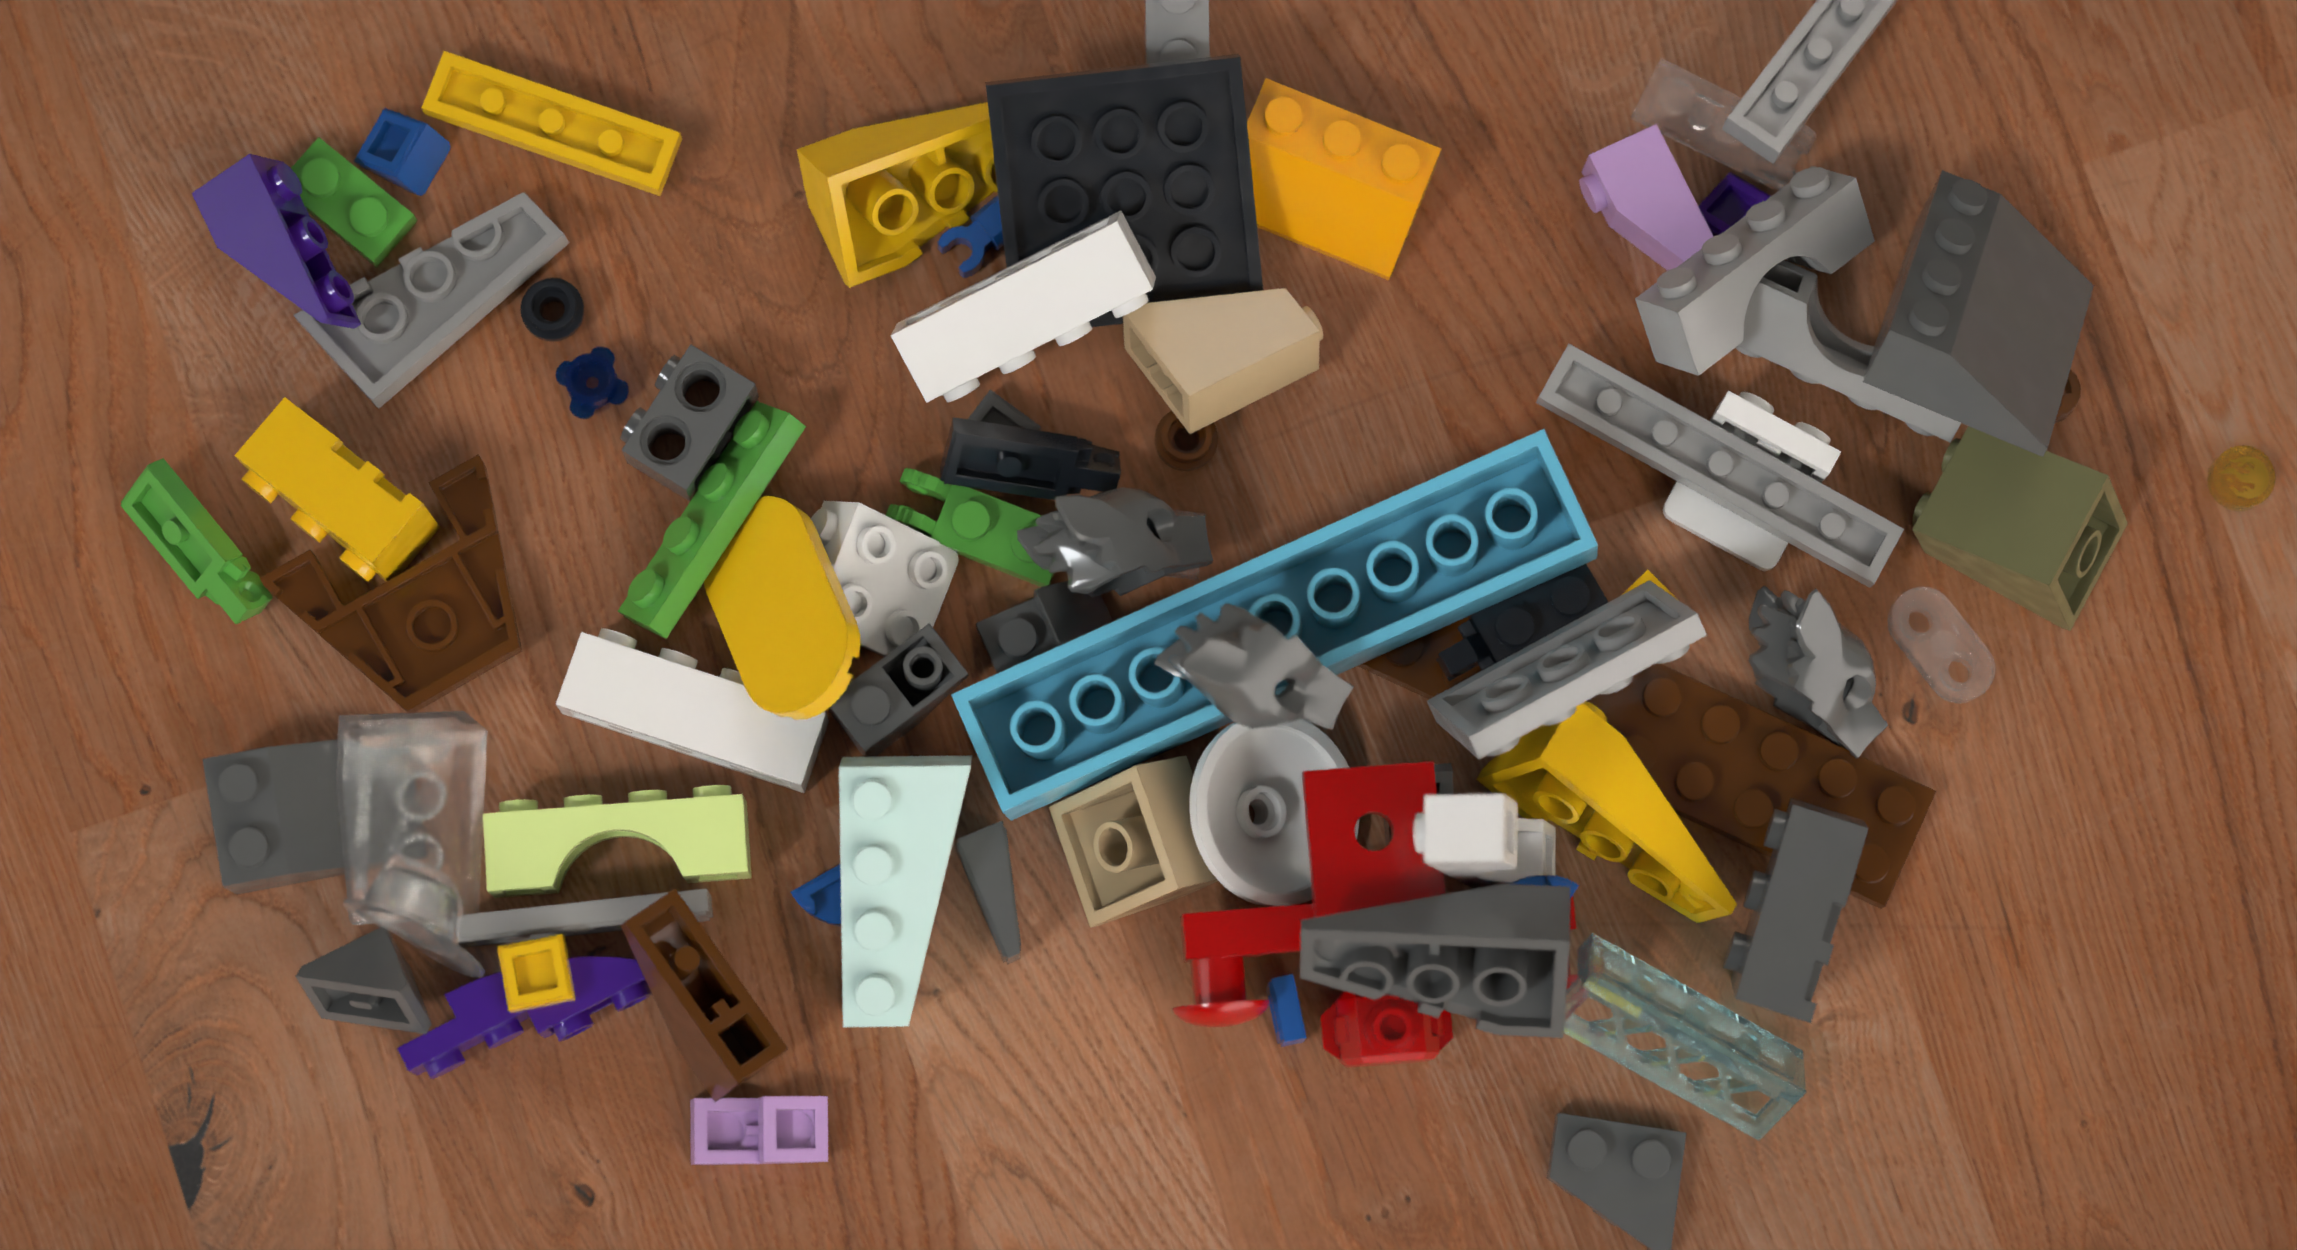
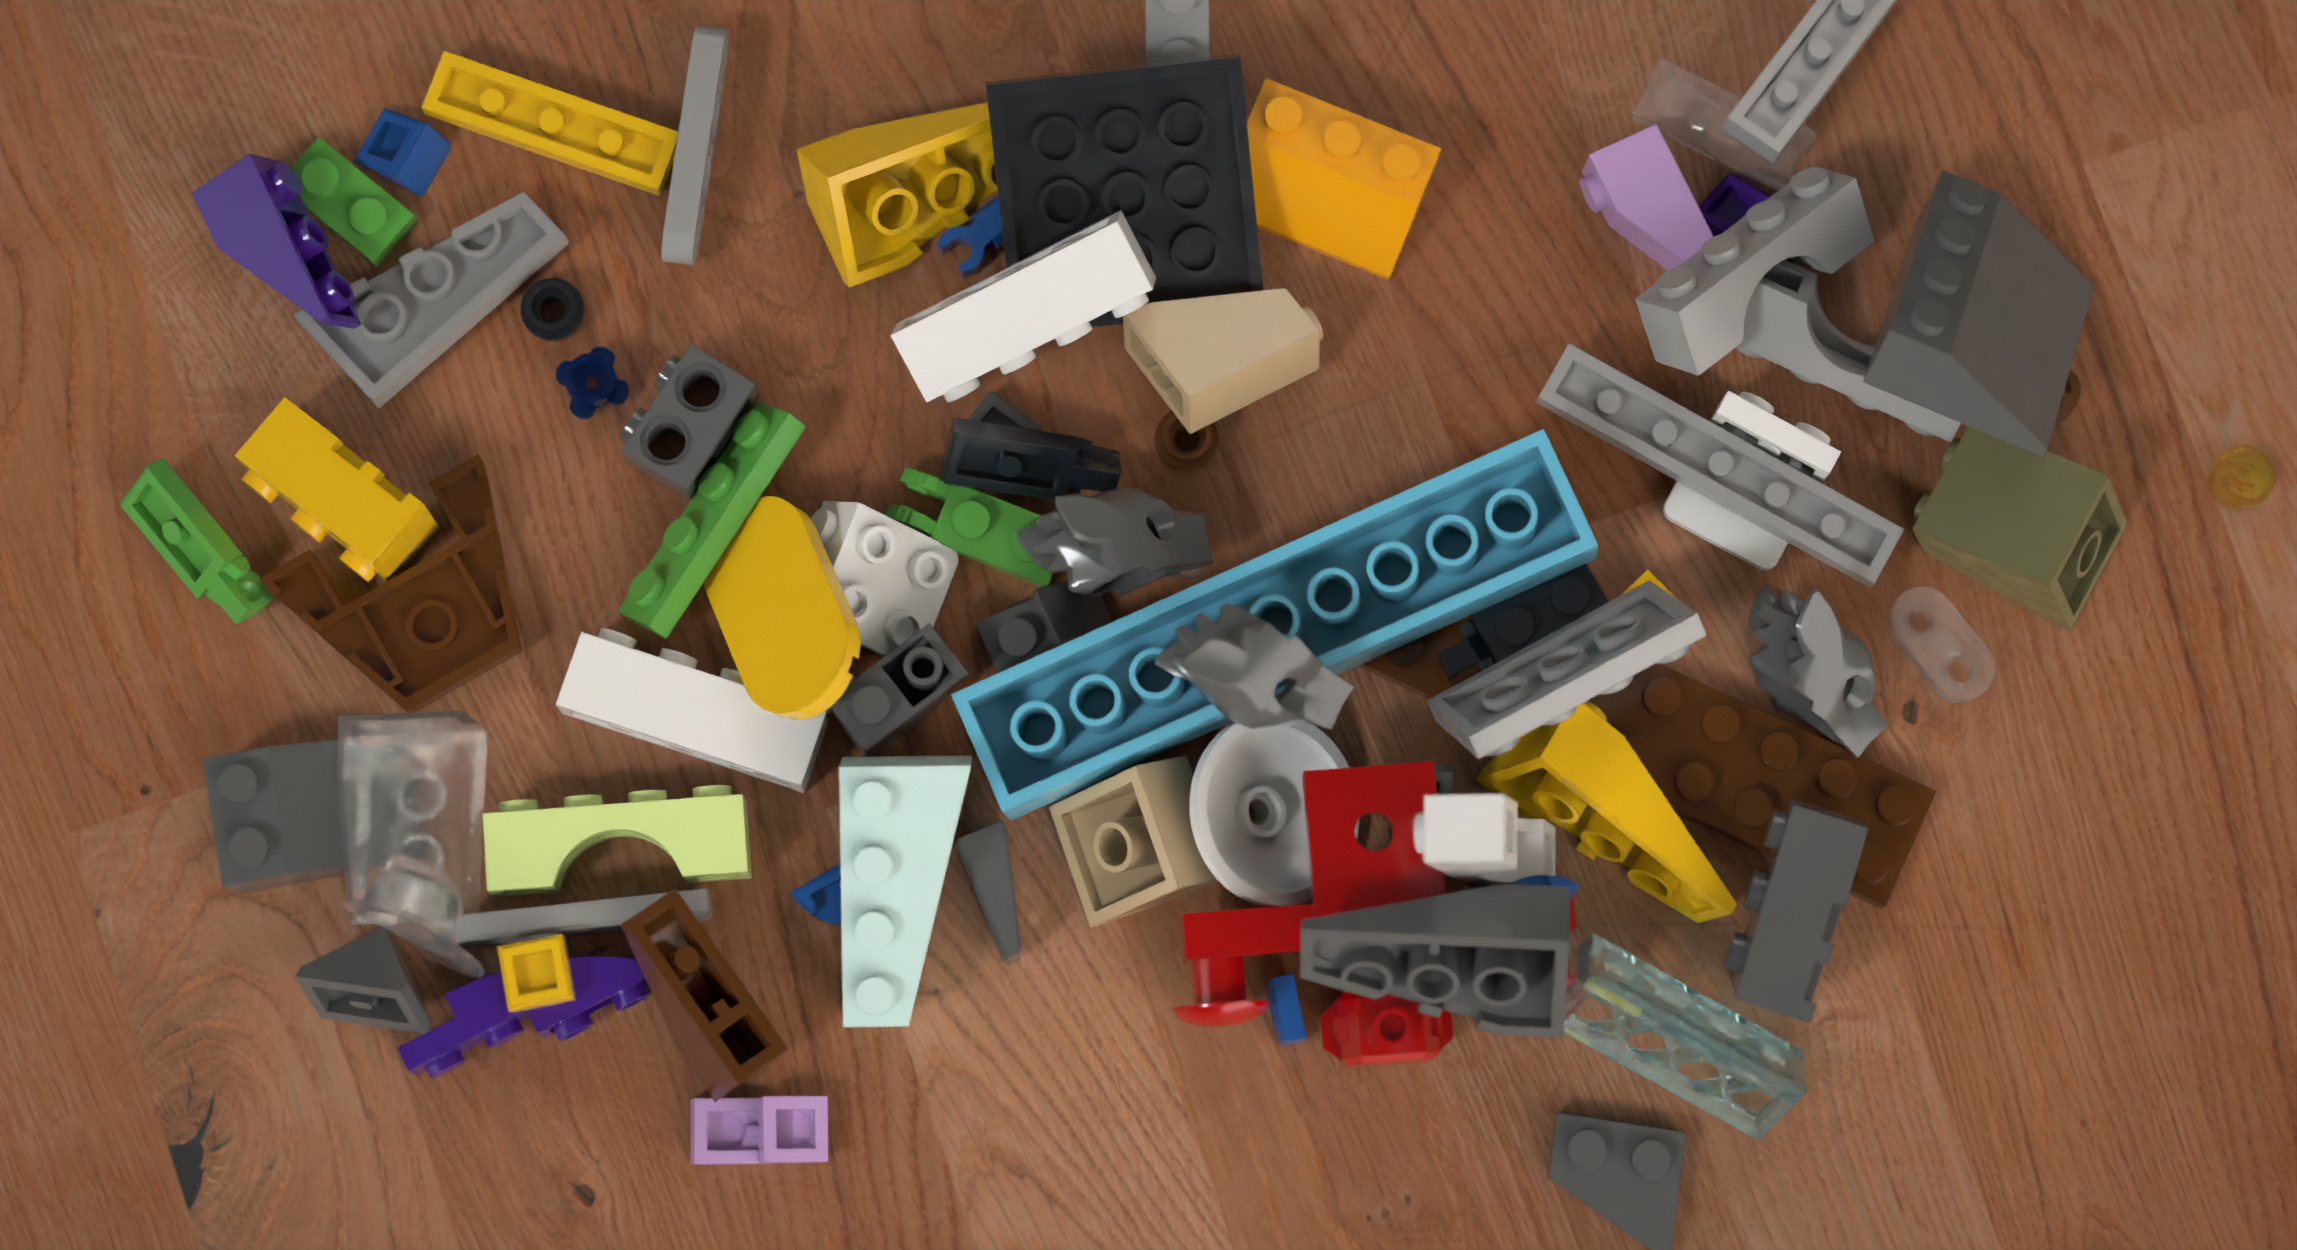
(695, 145): none -> light grey beam

